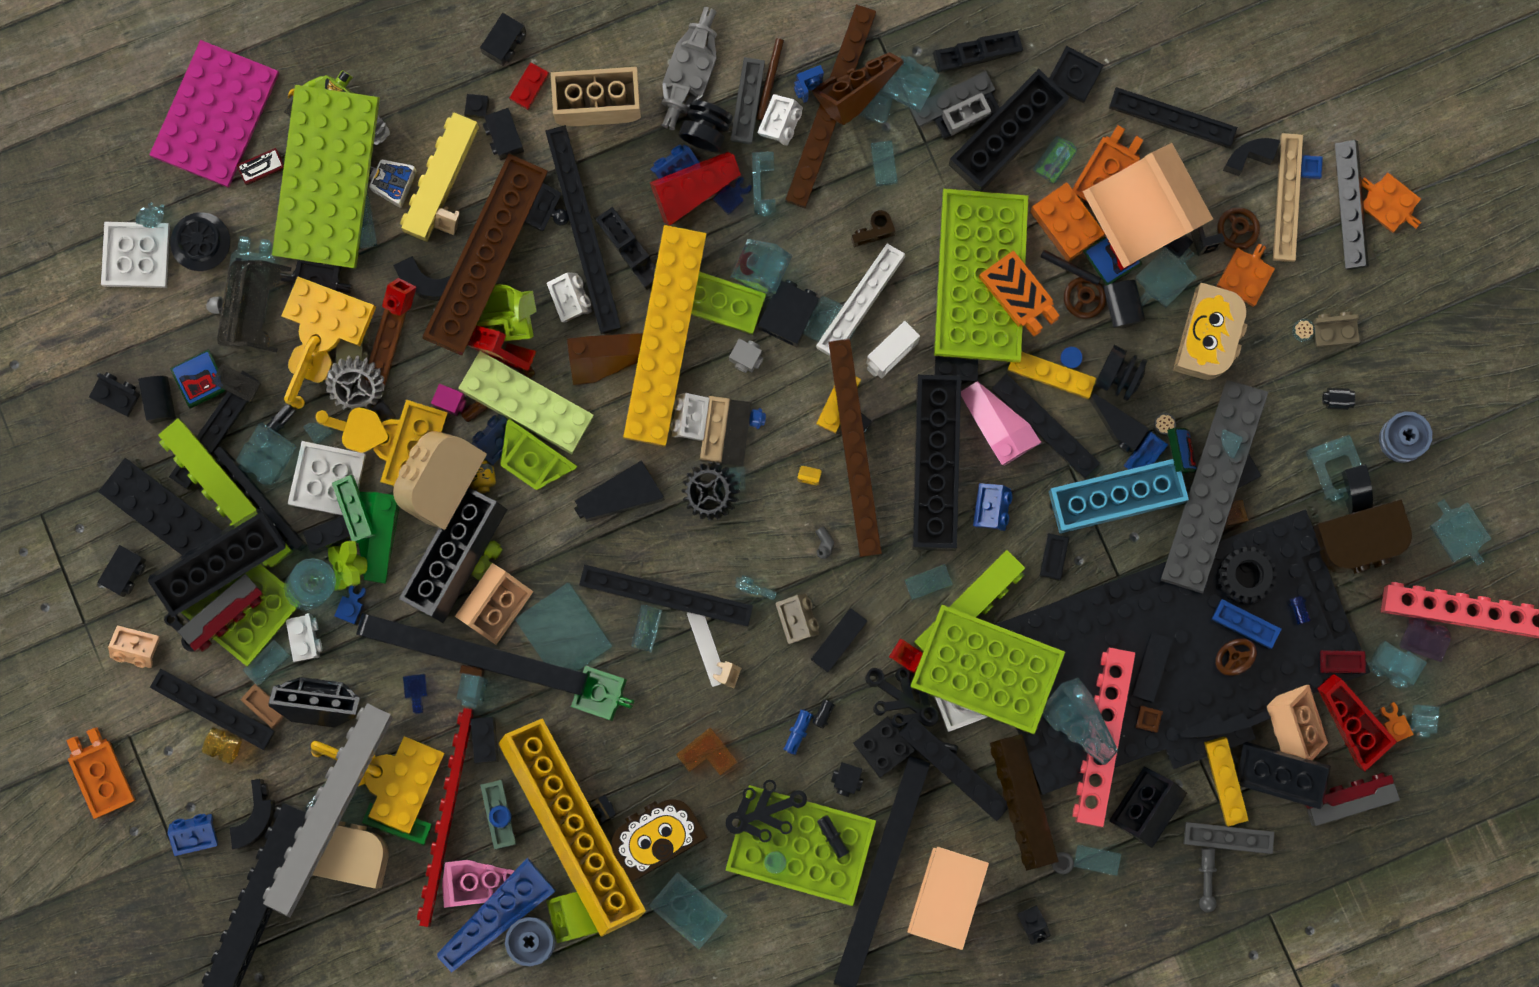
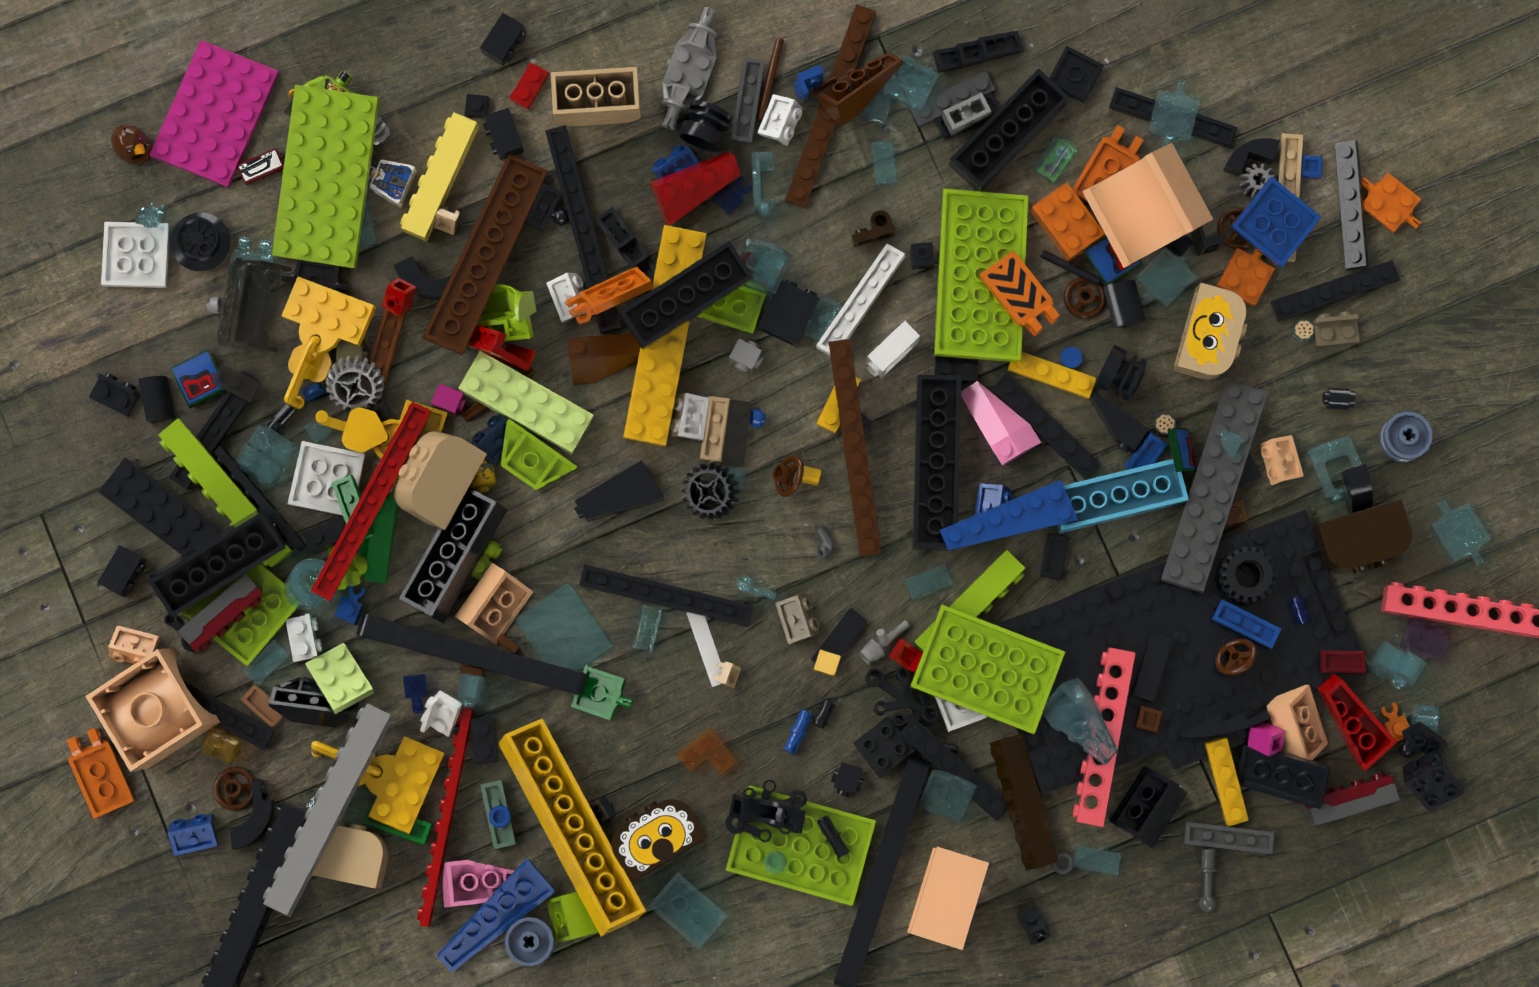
(129, 141): none -> reddish brown piece
(150, 710): none -> light nougat piece
(227, 788): none -> reddish brown piece
(313, 391): none -> blue tile
(339, 678): none -> yellowish green plate
(371, 502): none -> red plate
(441, 713): none -> white bracket
(505, 642): none -> reddish brown tile
(609, 294): none -> orange tile
(686, 295): none -> black brick
(767, 810): none -> black arch
(785, 474): none -> reddish brown piece
(827, 663): none -> yellow slope
(874, 651): none -> light grey piece
(922, 256): none -> black brick
(947, 795): none -> clear light blue slope
(1024, 514): none -> blue wing
(1174, 115): none -> clear light blue plate
(1249, 179): none -> light grey gear
(1266, 738): none -> dark pink brick
(1276, 222): none -> blue plate
(1281, 459): none -> light nougat bracket
(1334, 291): none -> black plate
(1420, 737): none -> black plate
(1432, 780): none -> black bracket

